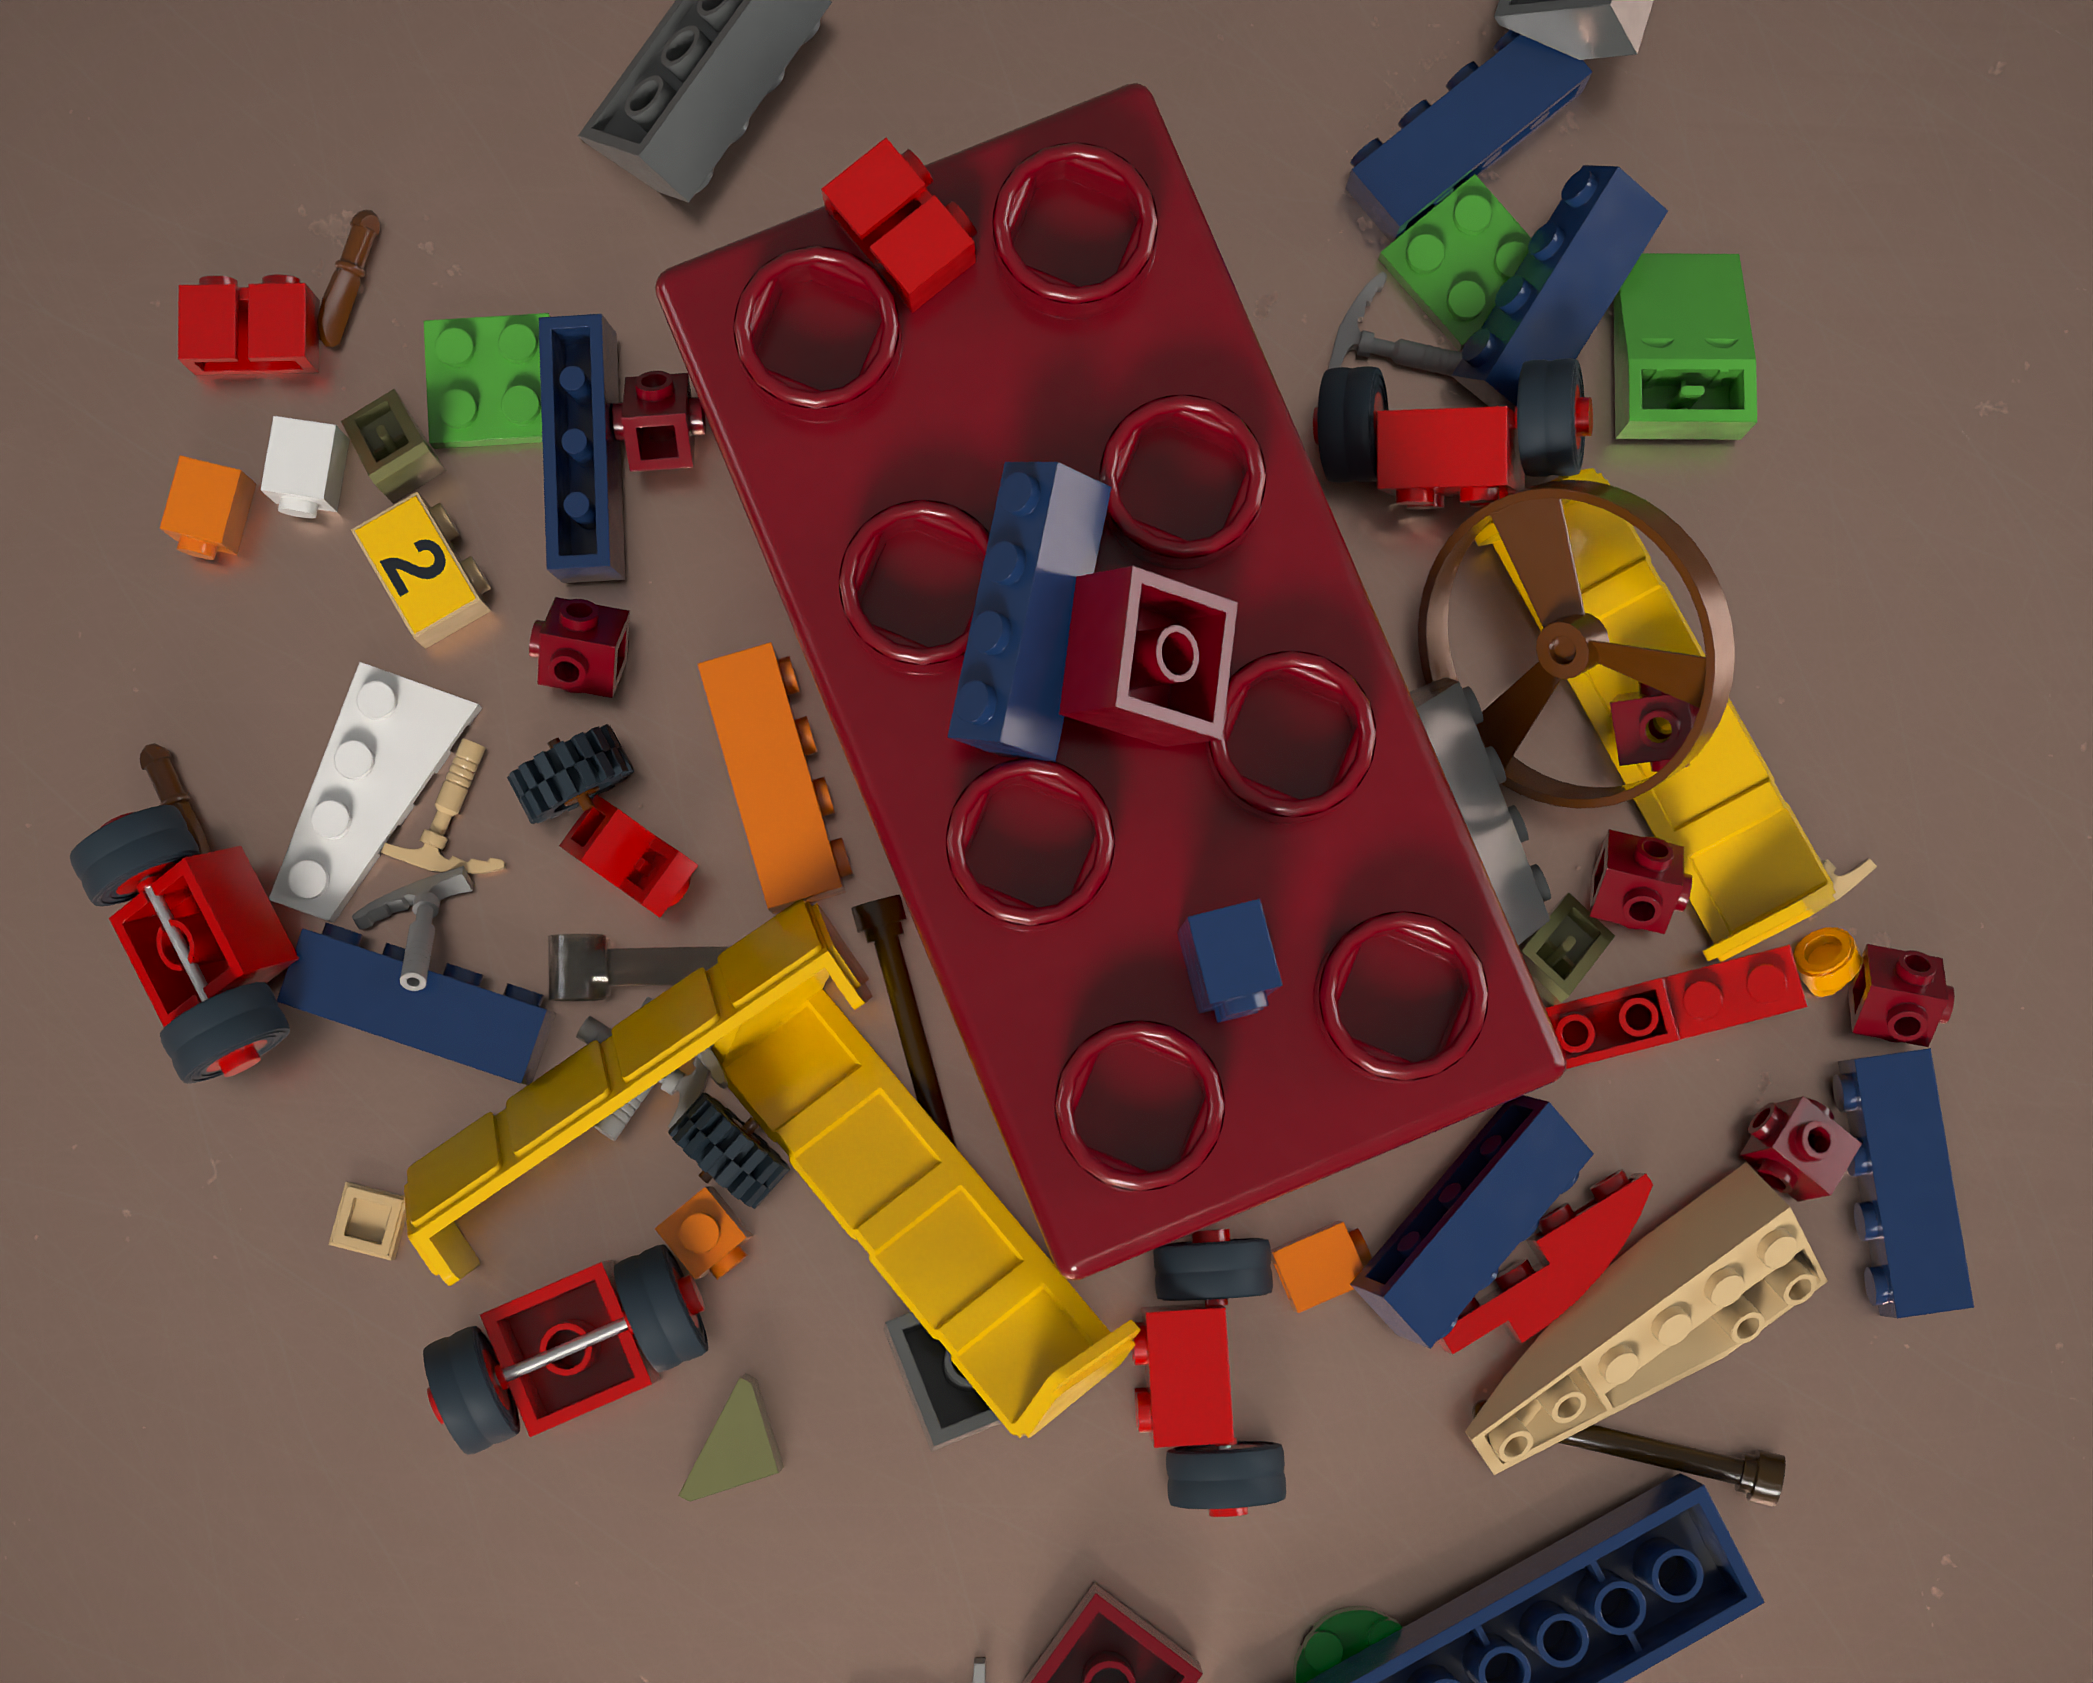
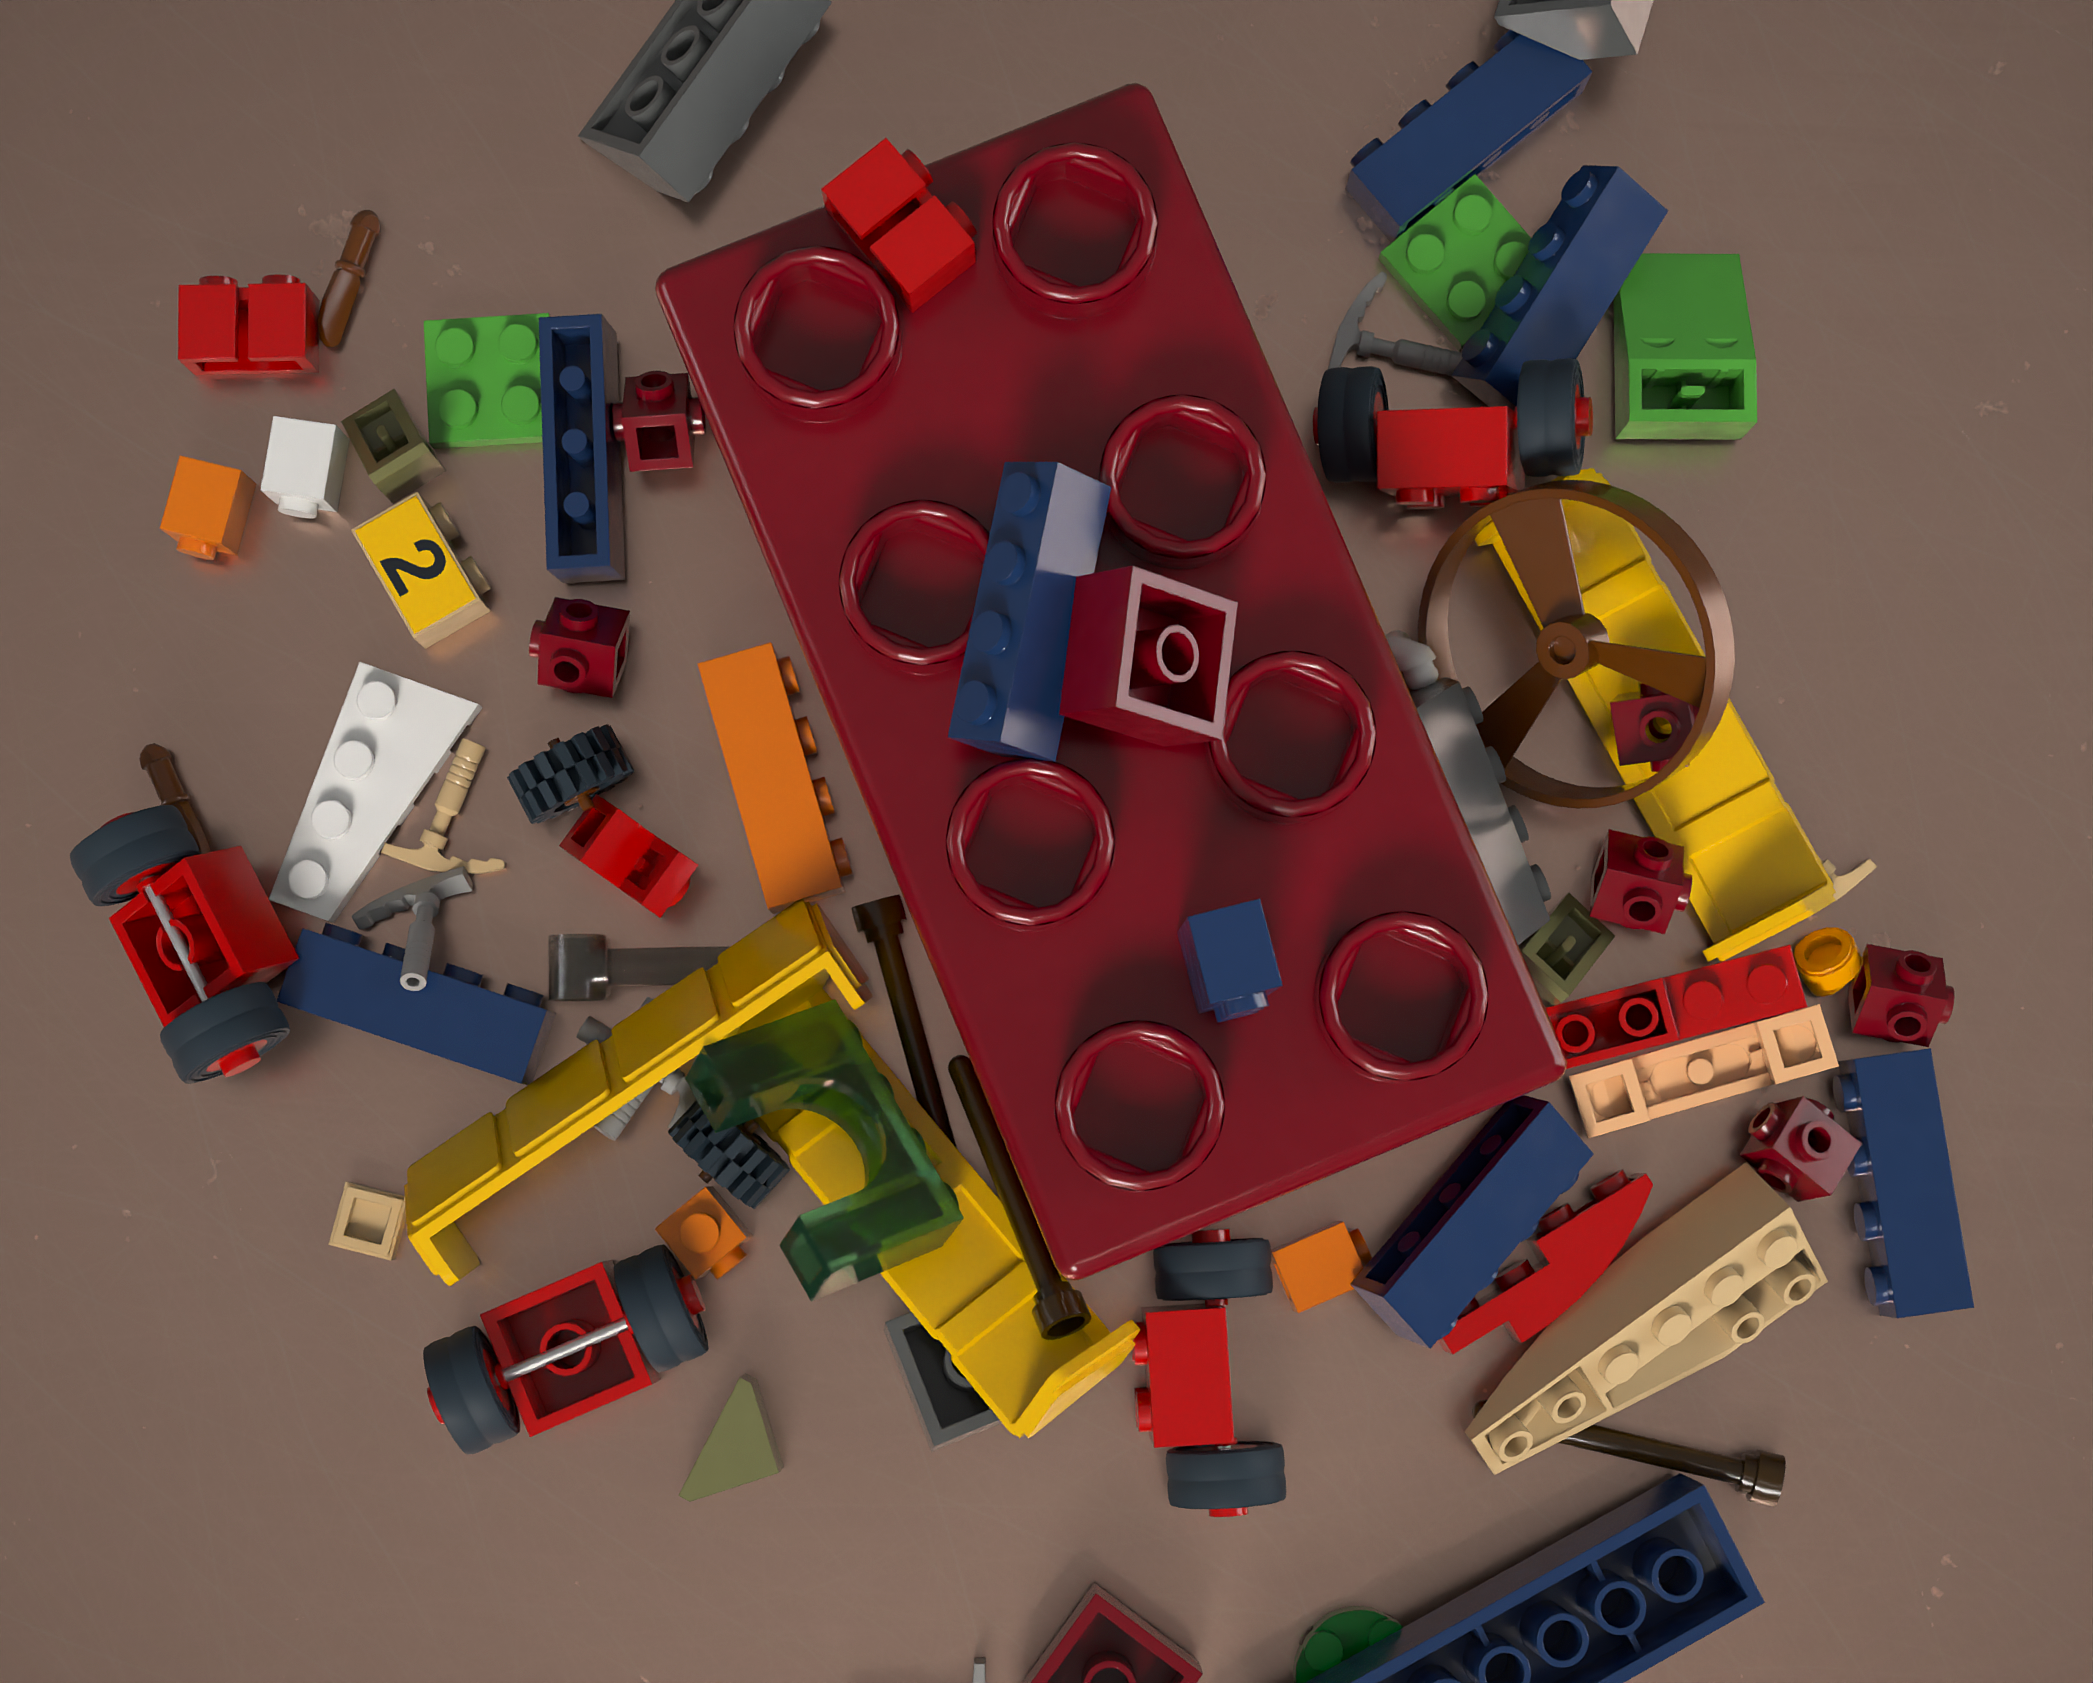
(821, 1067): none -> clear green arch
(1058, 1307): none -> dark brown piece
(1413, 660): none -> white arm
(1703, 1070): none -> light nougat slope

